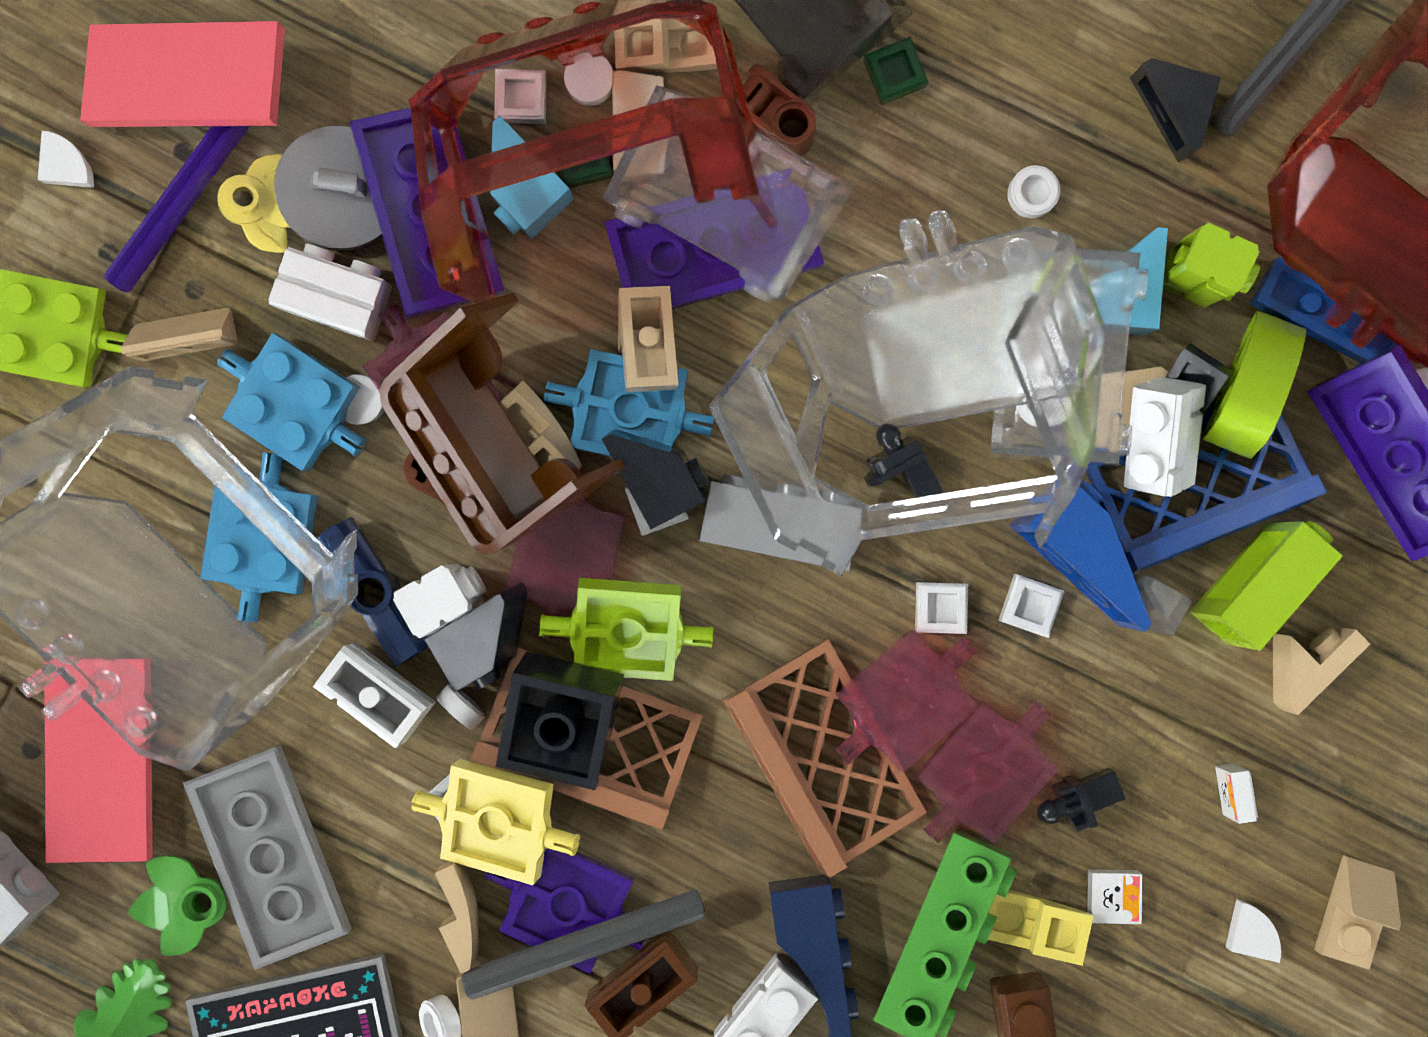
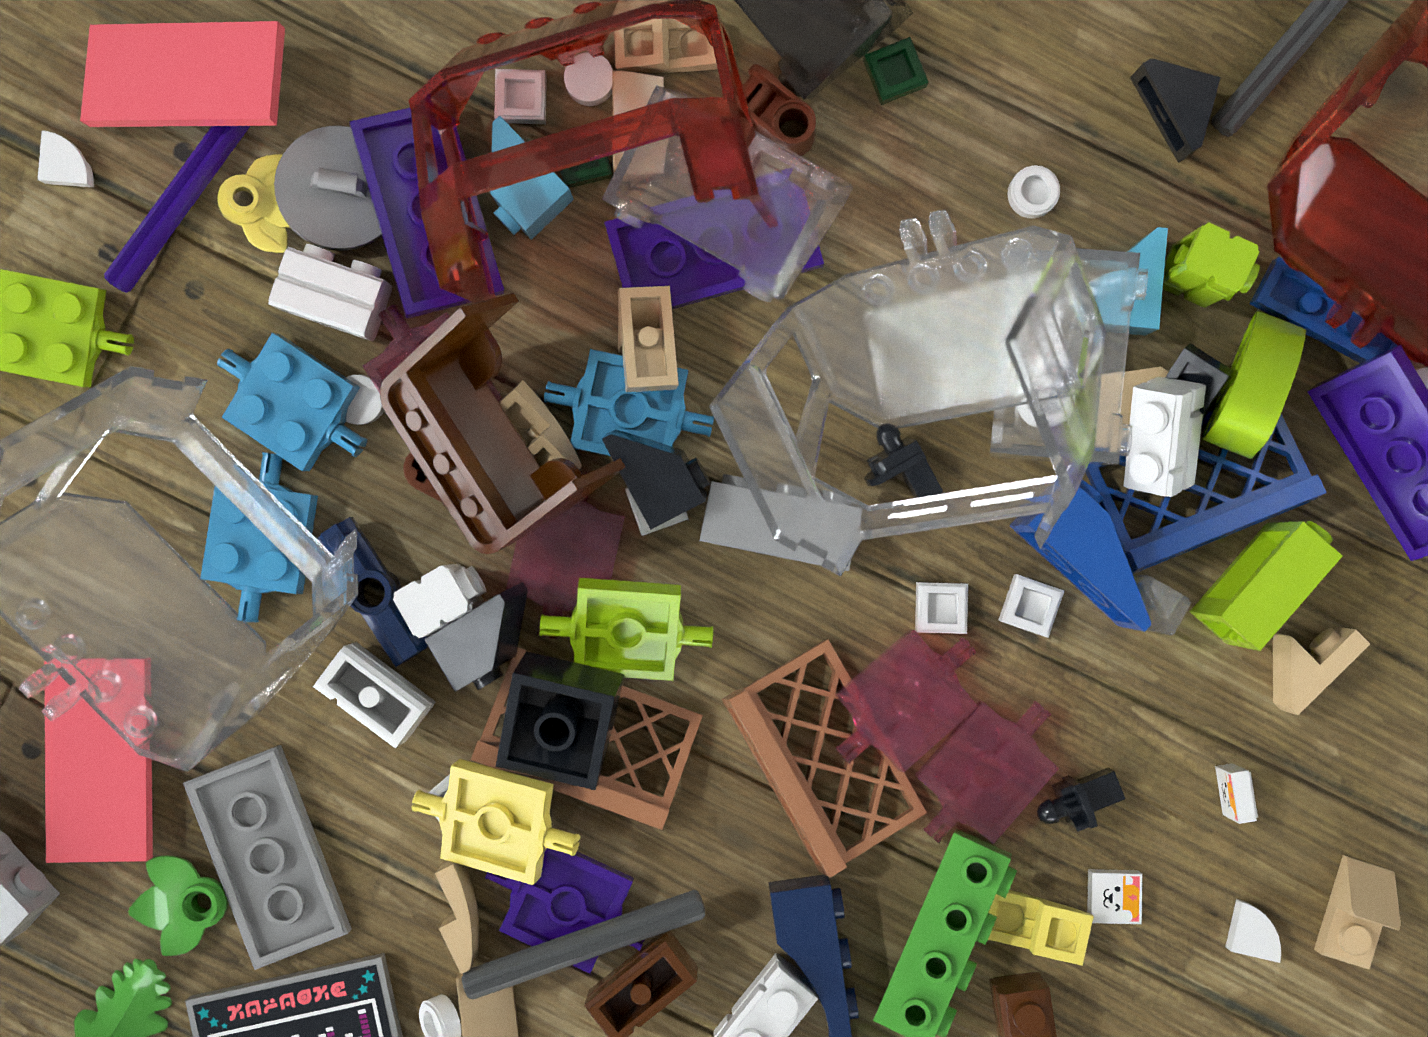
(181, 335): tan slope -> none
(461, 707): white tile -> none

